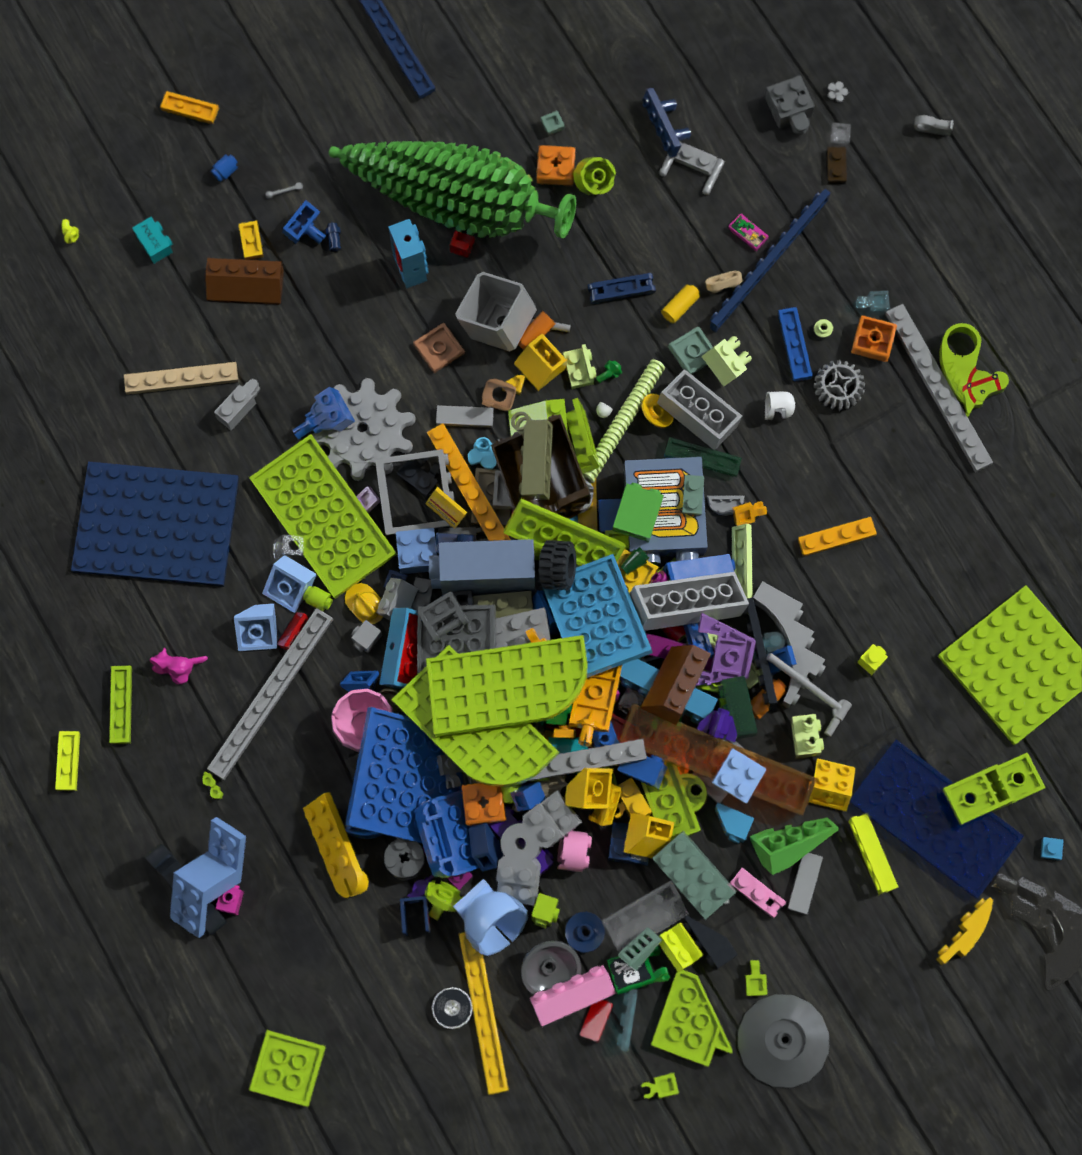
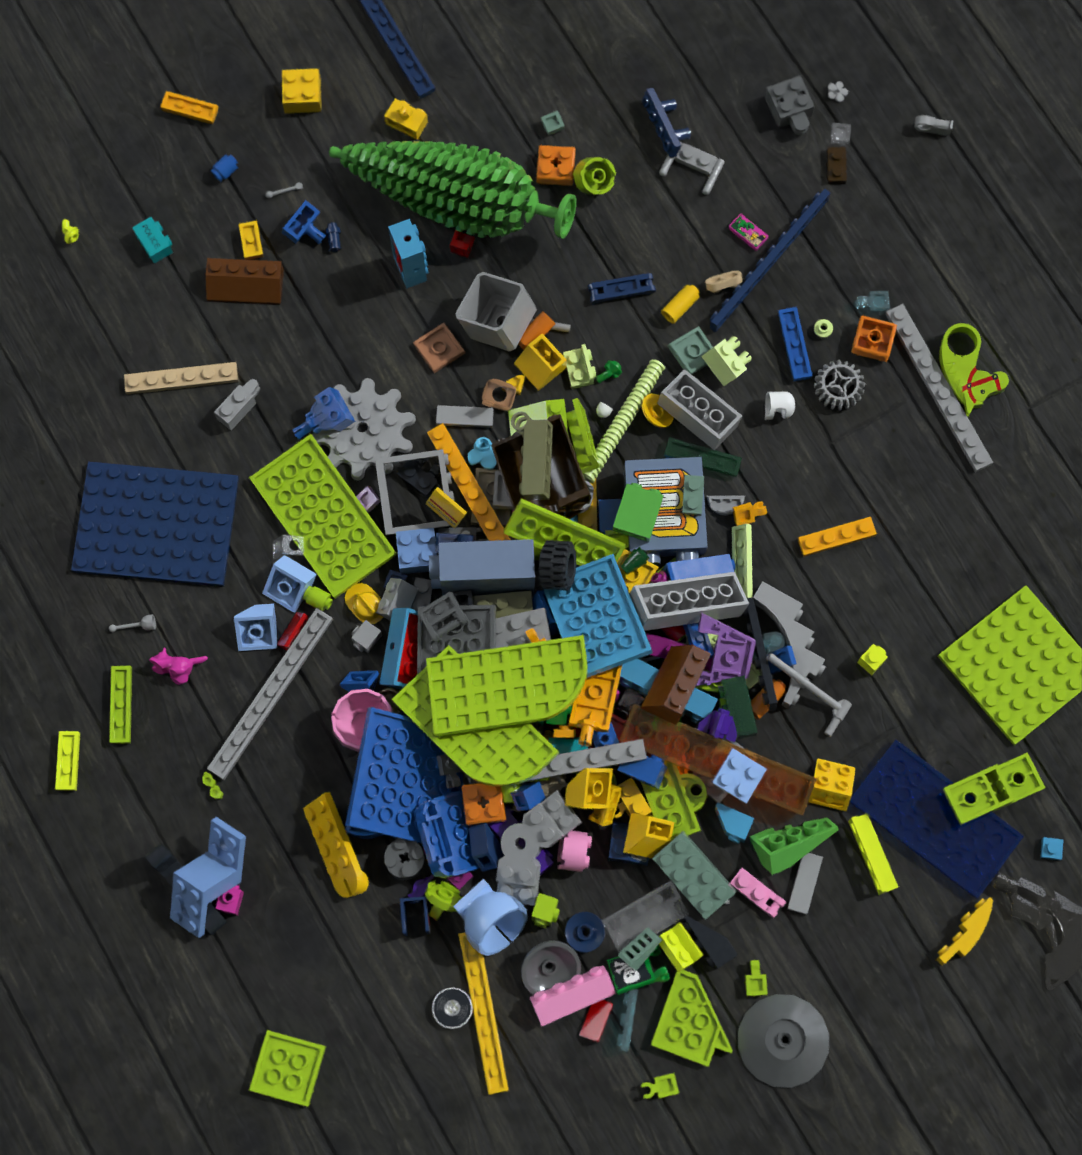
(147, 622): none -> light grey hinge
(301, 90): none -> yellow brick
(406, 118): none -> yellow brick
(806, 736): yellowish green brick -> none

